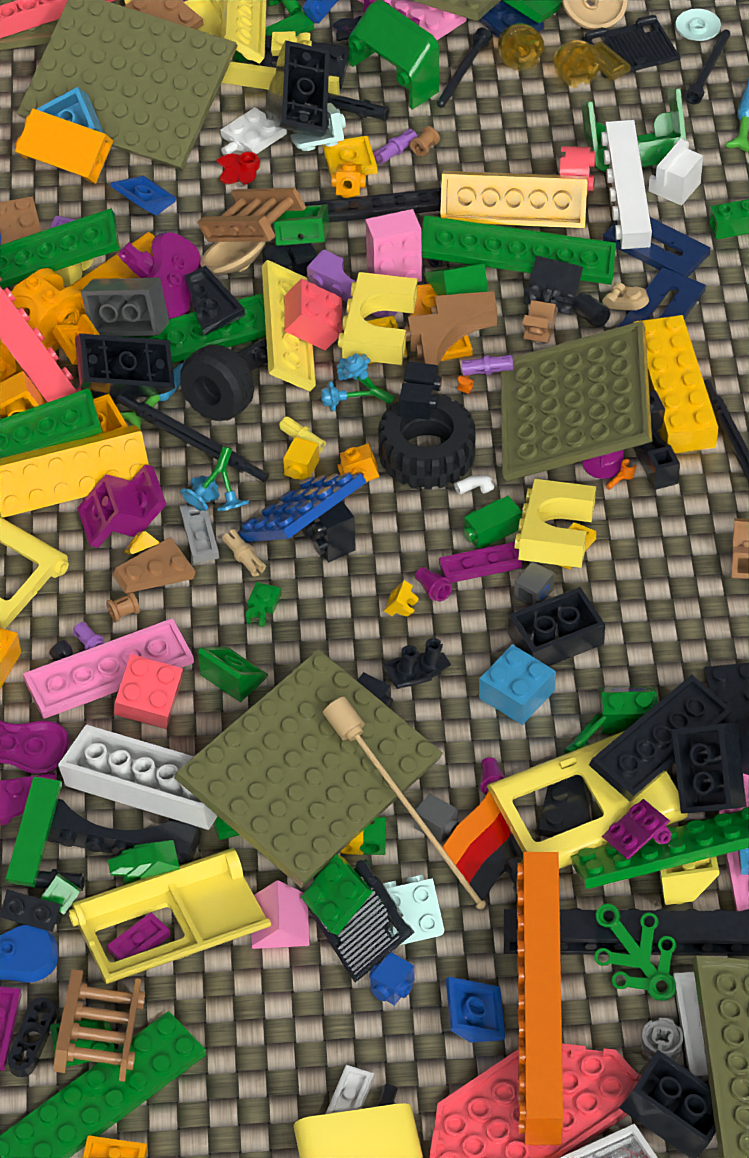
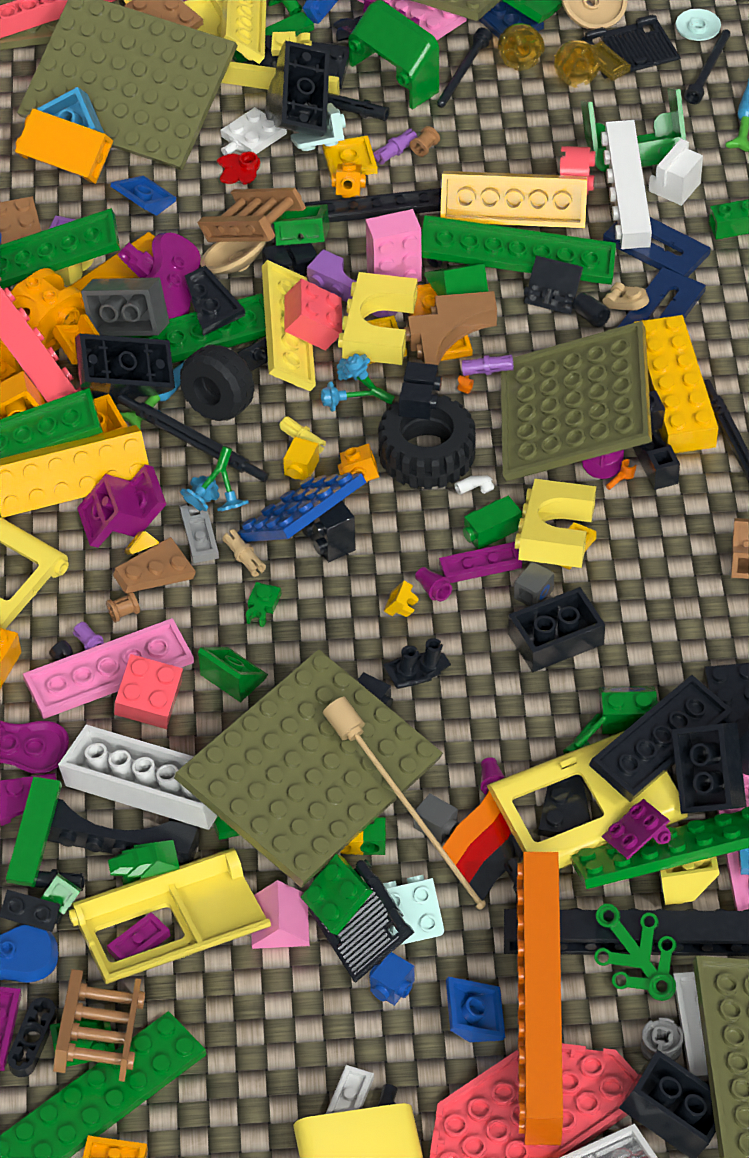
(517, 684): dark azure brick -> none
(540, 321): medium nougat brick -> none

